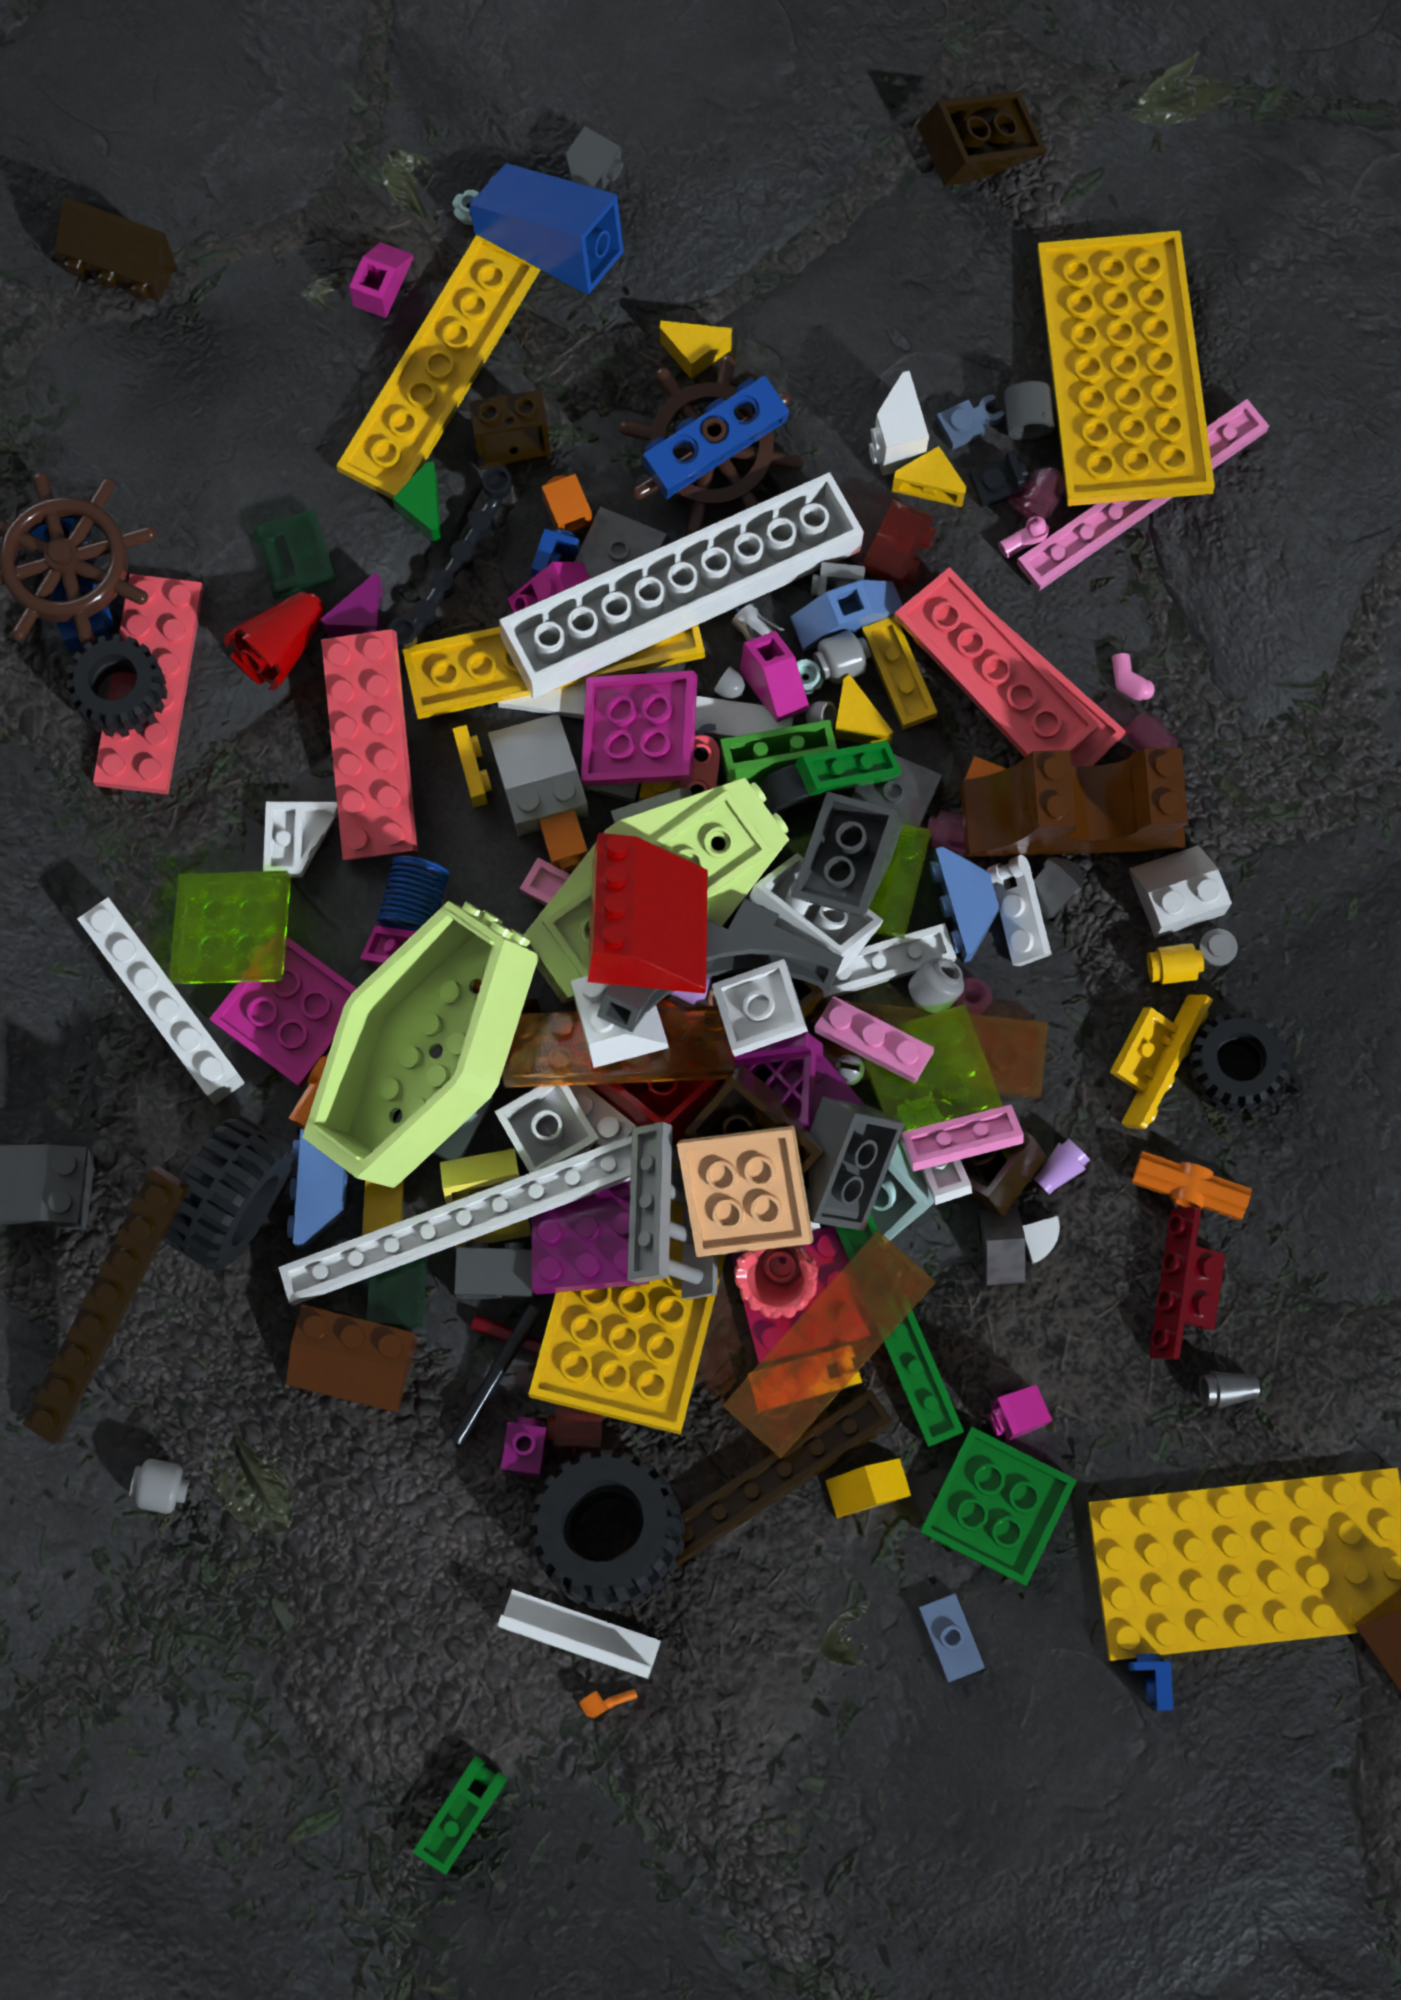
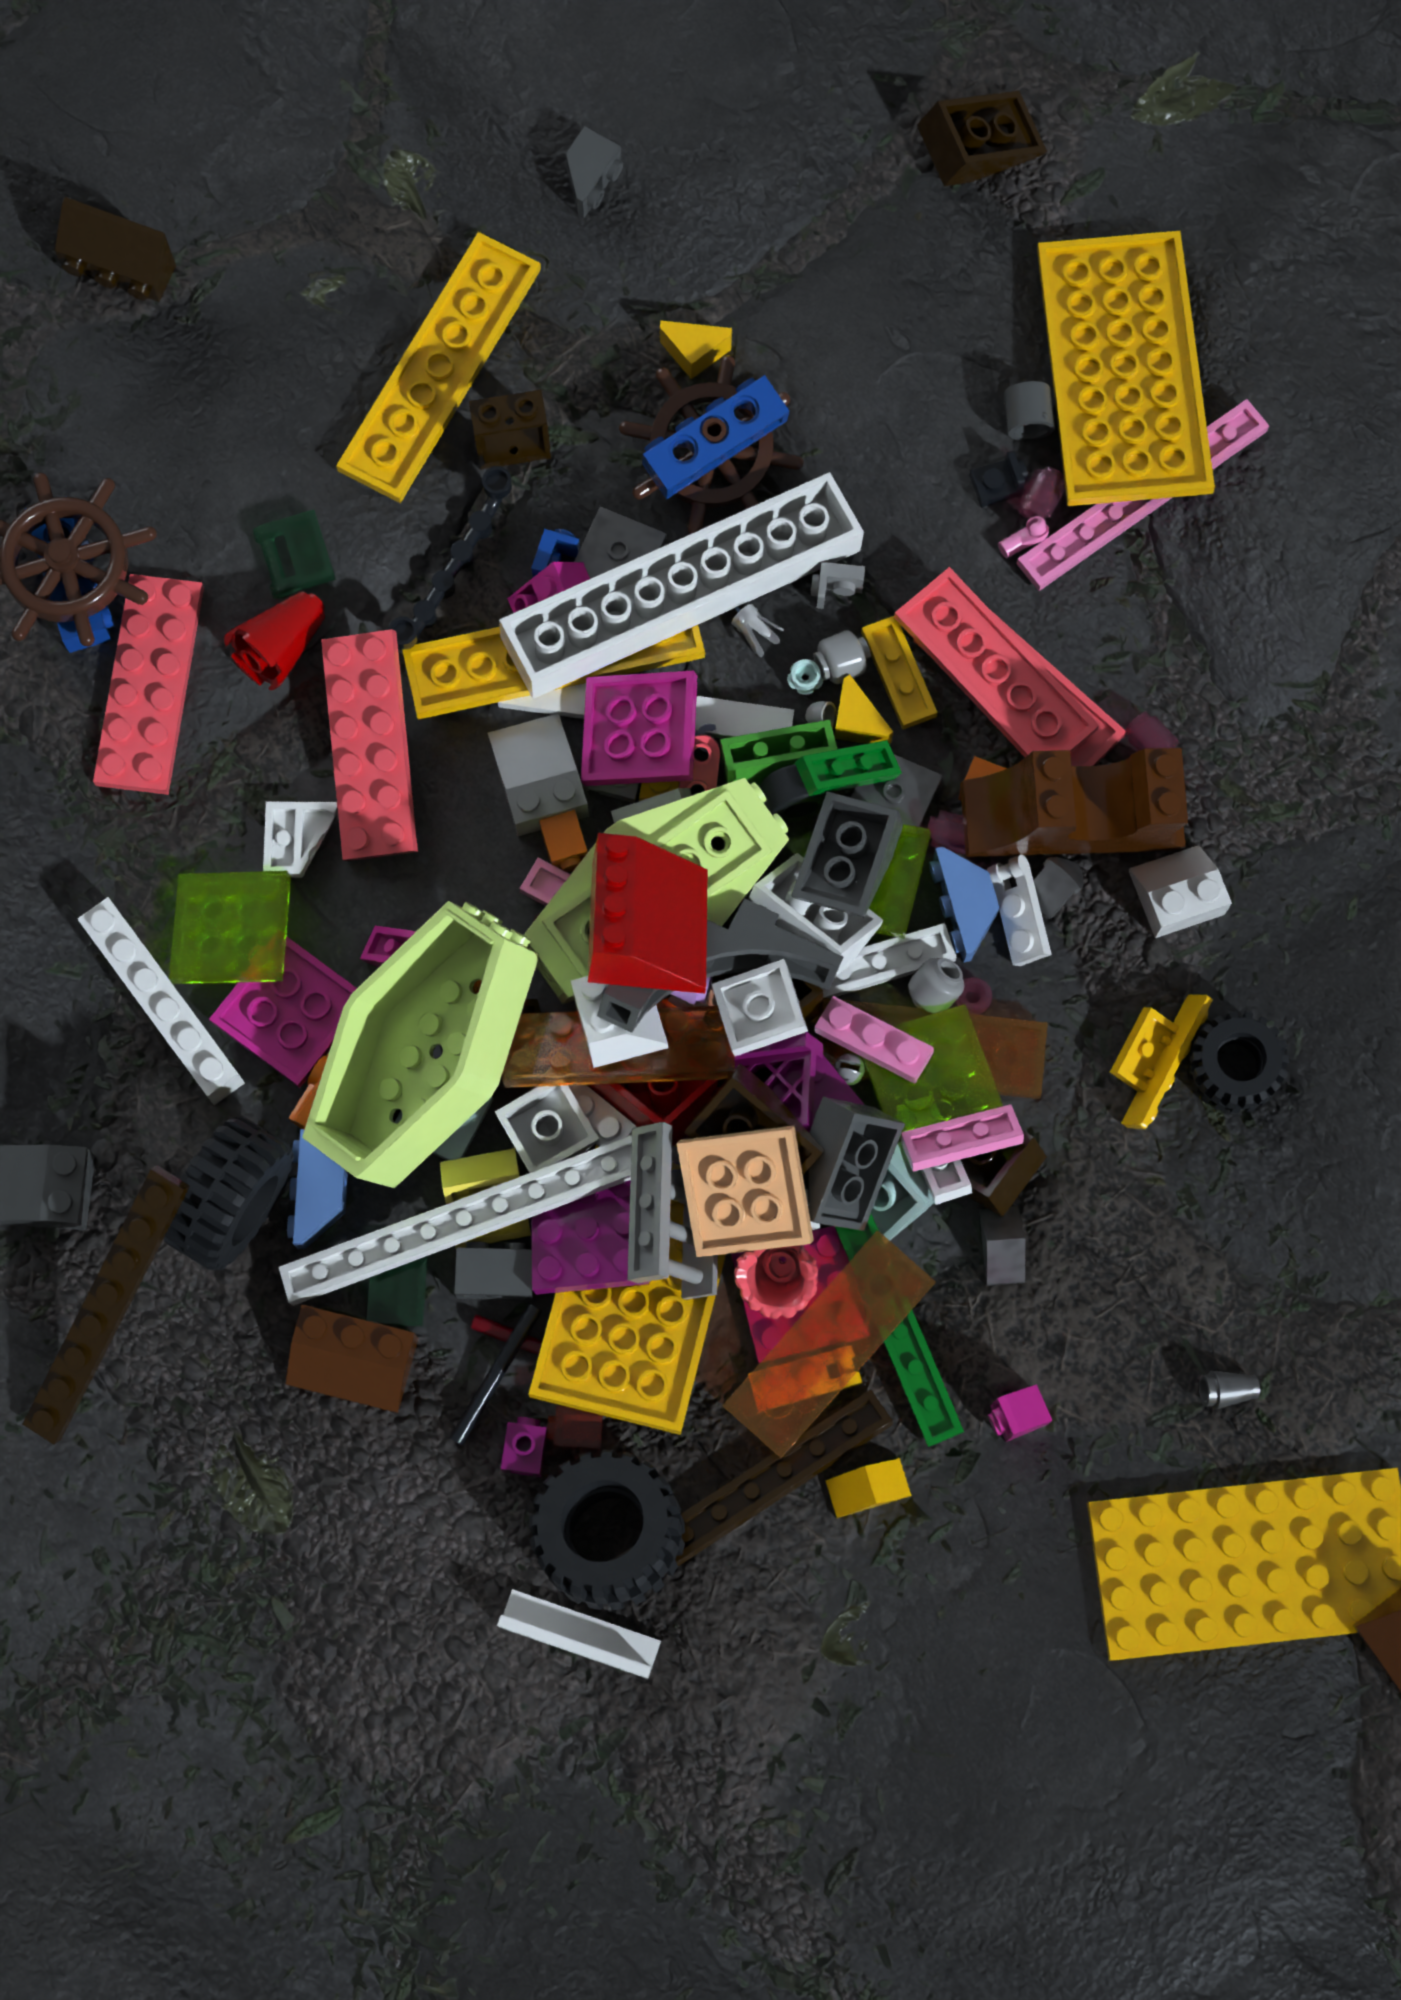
(99, 663): black tyre -> none
(158, 1486): light grey head -> none
(358, 611): magenta slope -> none
(379, 278): dark pink slope -> none
(382, 1206): yellow tile -> none
(411, 914): blue piece -> none
(420, 503): green slope -> none
(459, 1817): green plate -> none
(460, 203): light aqua plate -> none
(469, 750): yellow plate -> none
(551, 224): blue slope -> none
(566, 503): orange brick -> none
(594, 1705): orange hand -> none
(730, 684): light grey hinge -> none
(774, 676): dark pink slope -> none
(845, 609): medium blue slope -> none
(899, 428): white slope -> none
(899, 543): clear red brick -> none
(931, 479): yellow slope -> none
(951, 1638): sand blue plate -> none
(964, 423): sand blue plate -> none
(998, 1506): green plate -> none
(1041, 1238): white tile -> none
(1062, 1165): lavender cone -> none
(1129, 682): bright pink arm -> none
(1158, 1687): blue bracket -> none
(1175, 964): yellow brick -> none
(1187, 1285): dark red bracket -> none
(1191, 1185): orange piece -> none
(1218, 947): light grey plate -> none

